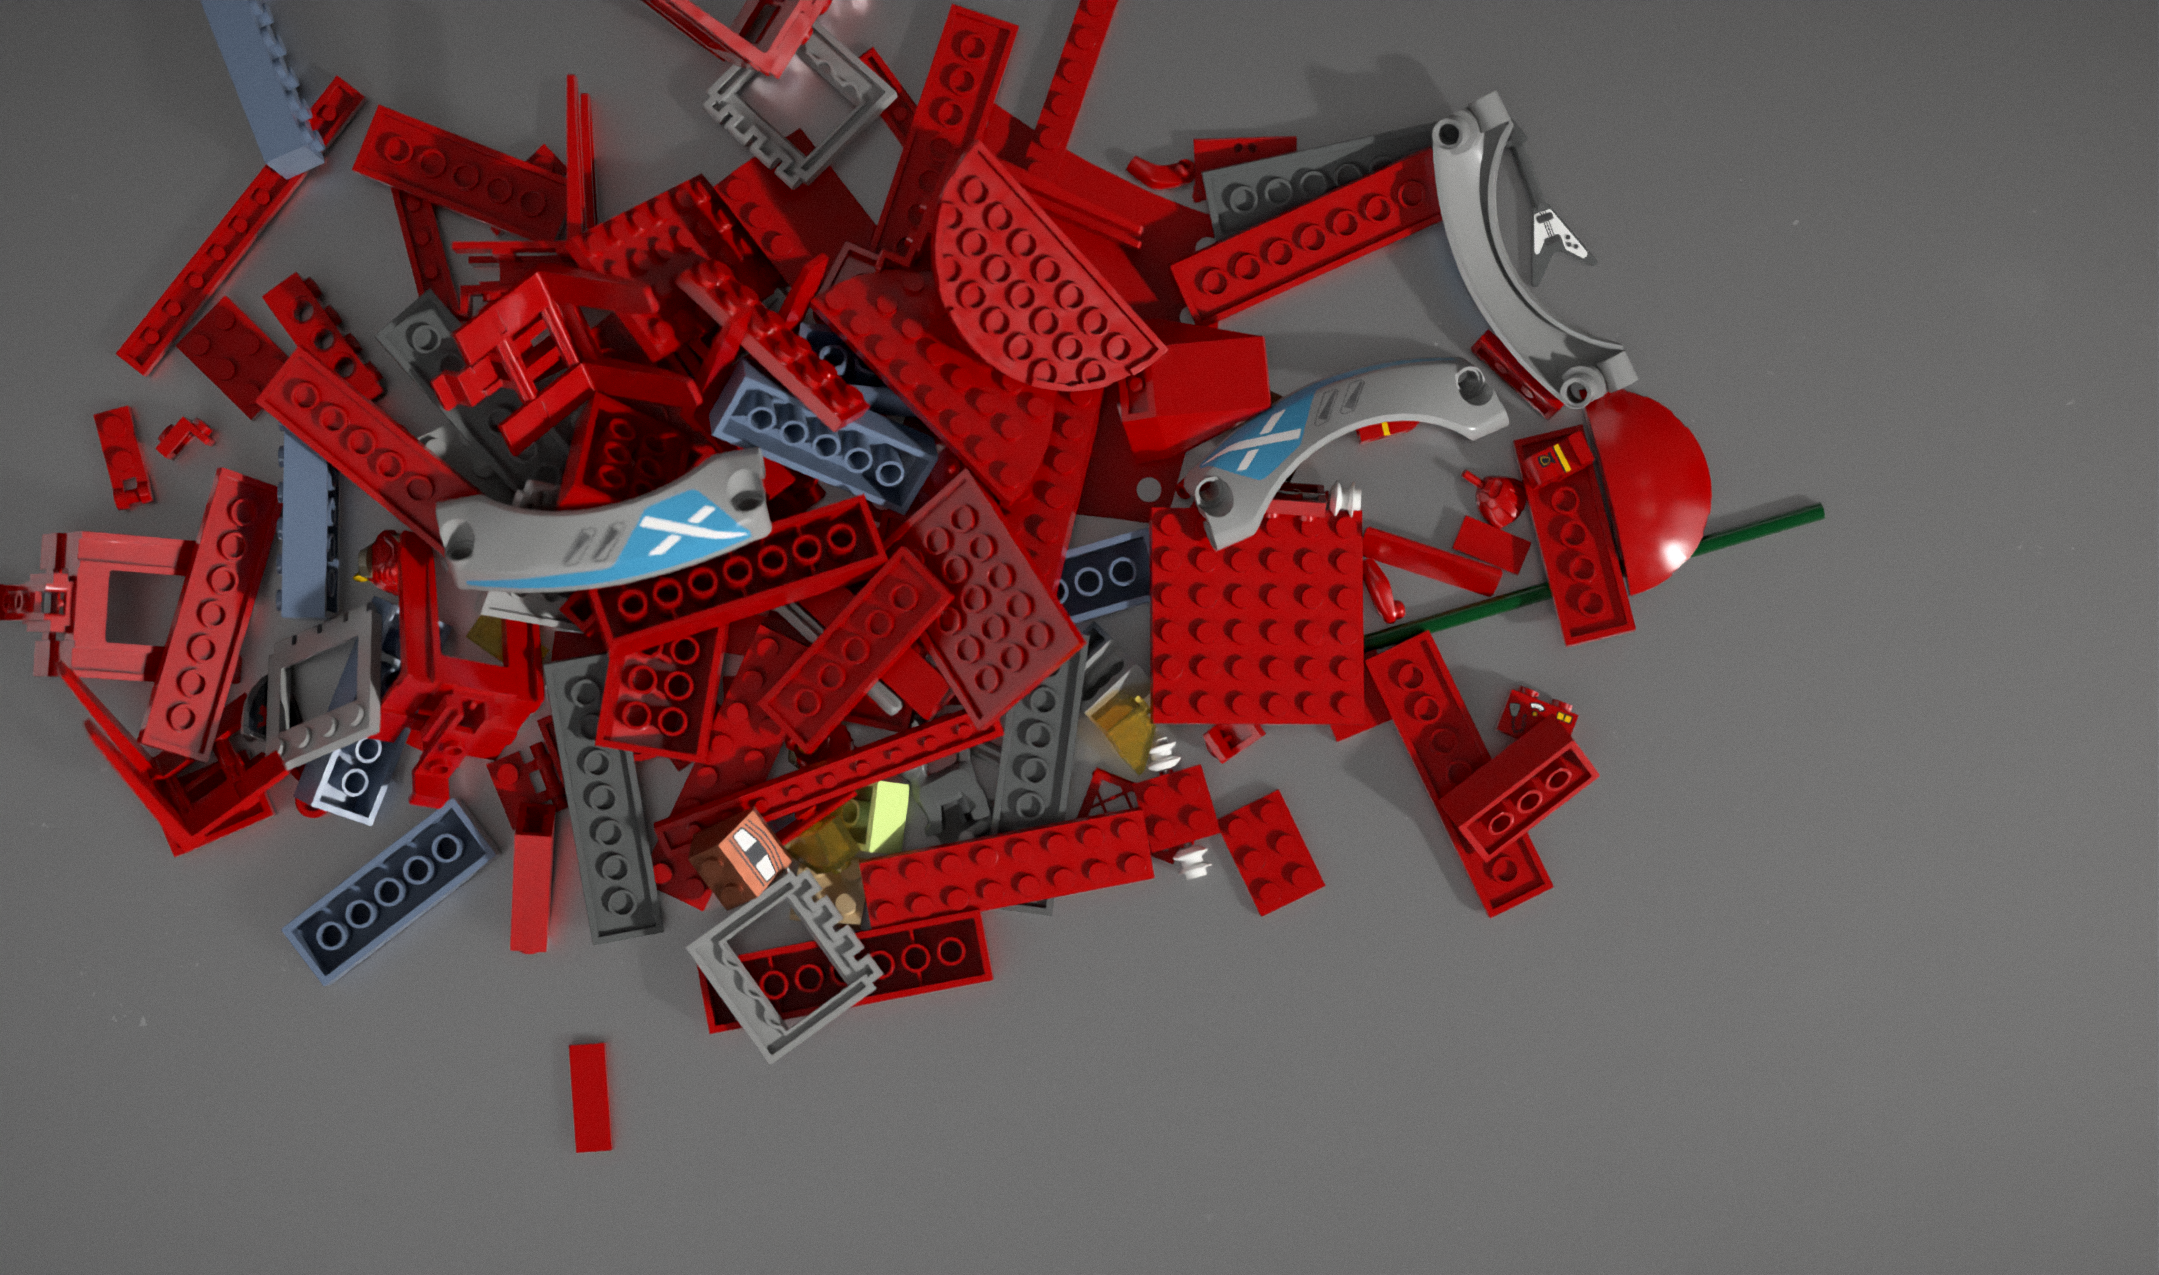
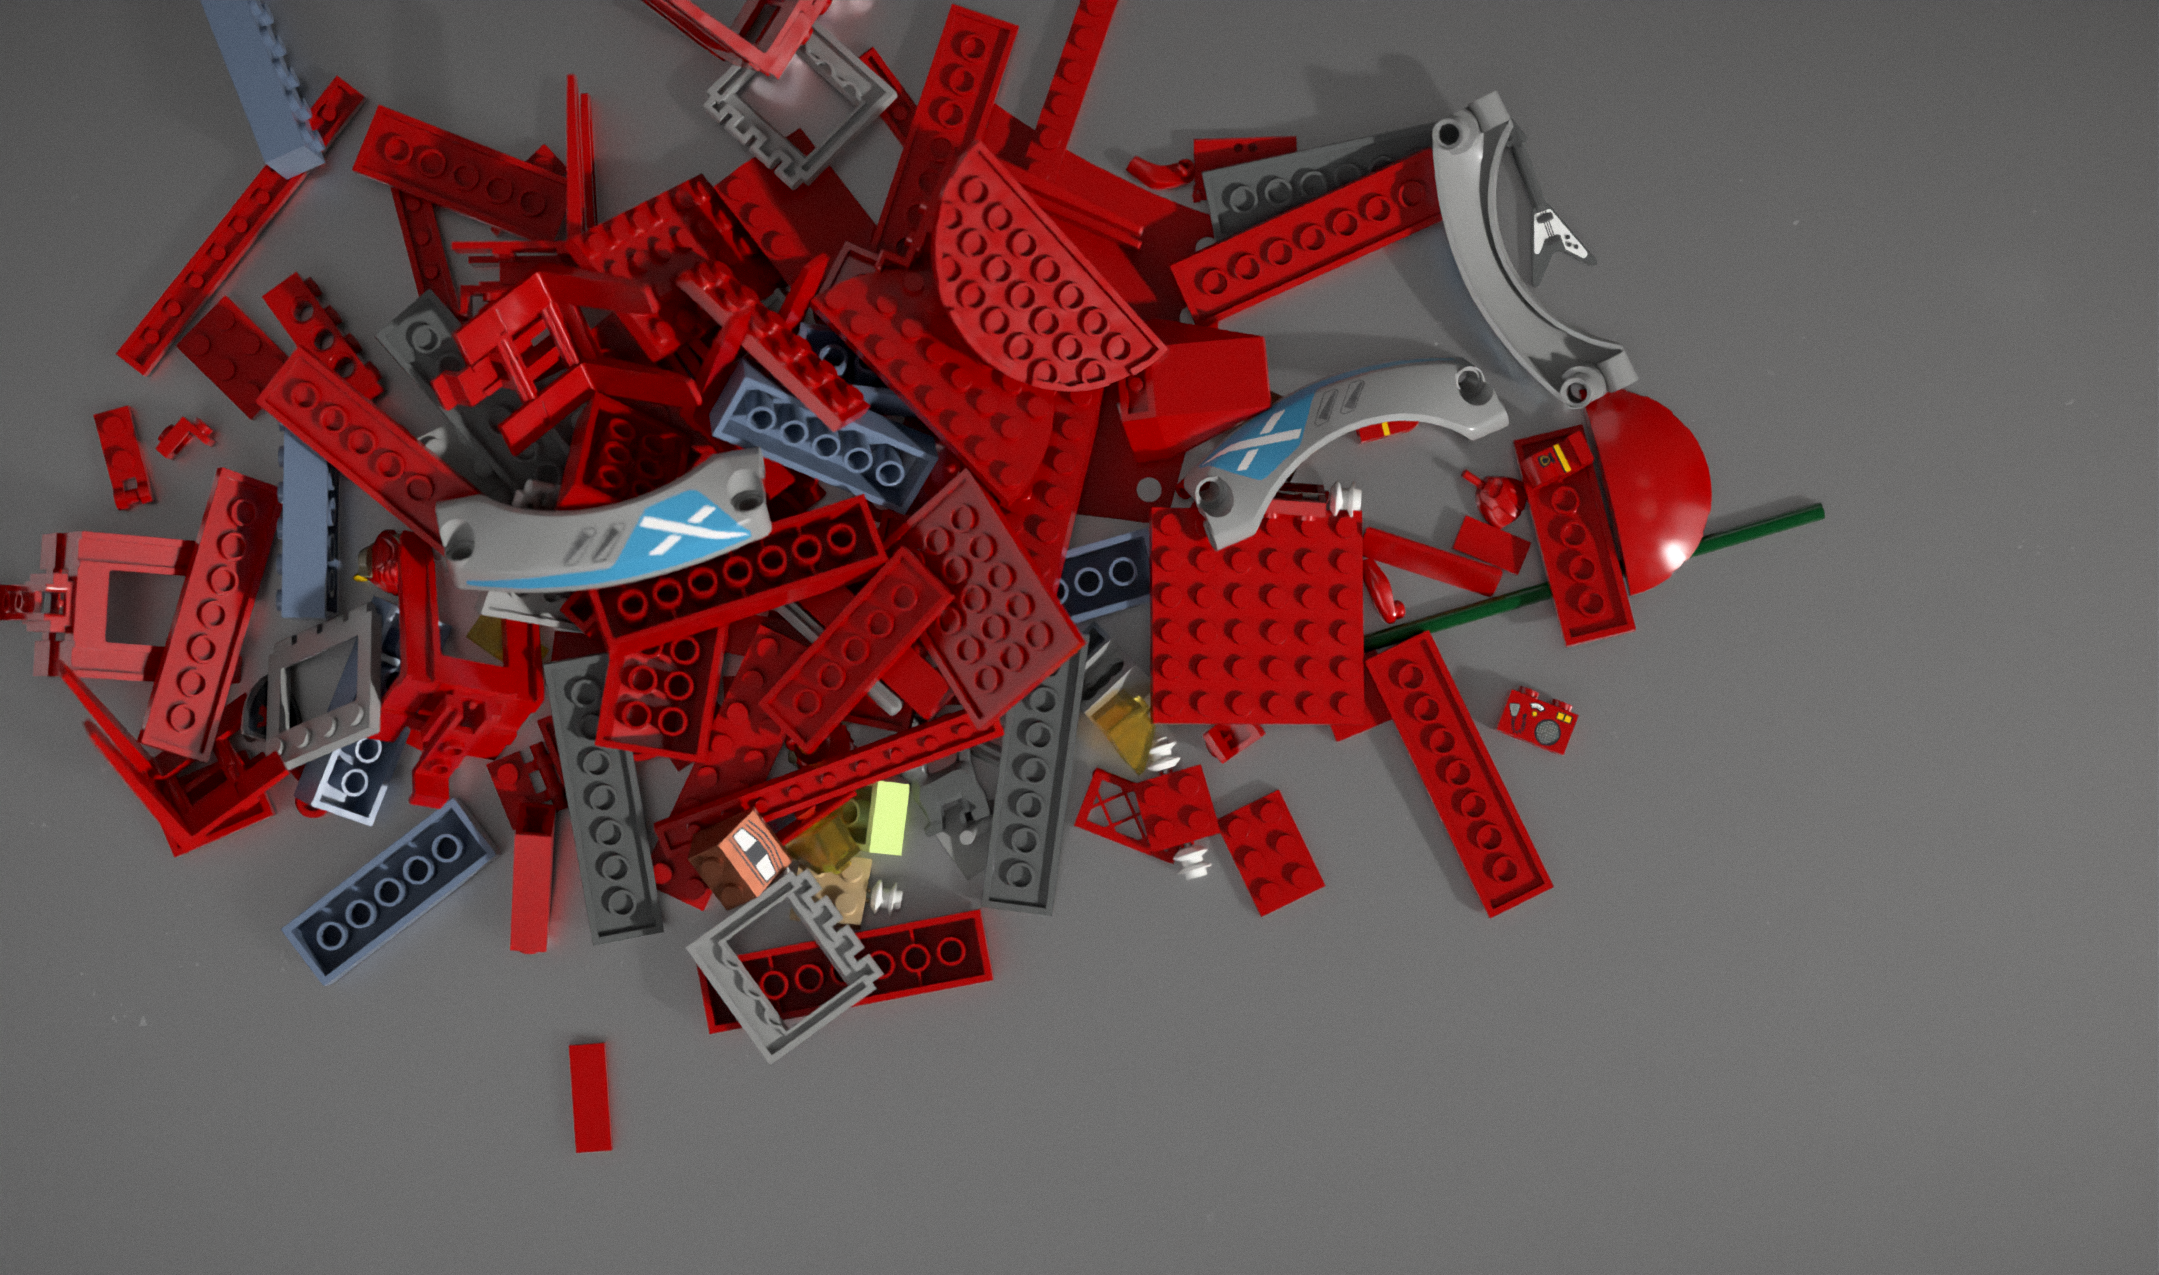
(1008, 868): red plate -> none
(1505, 365): red tile -> none
(1519, 788): red slope -> none

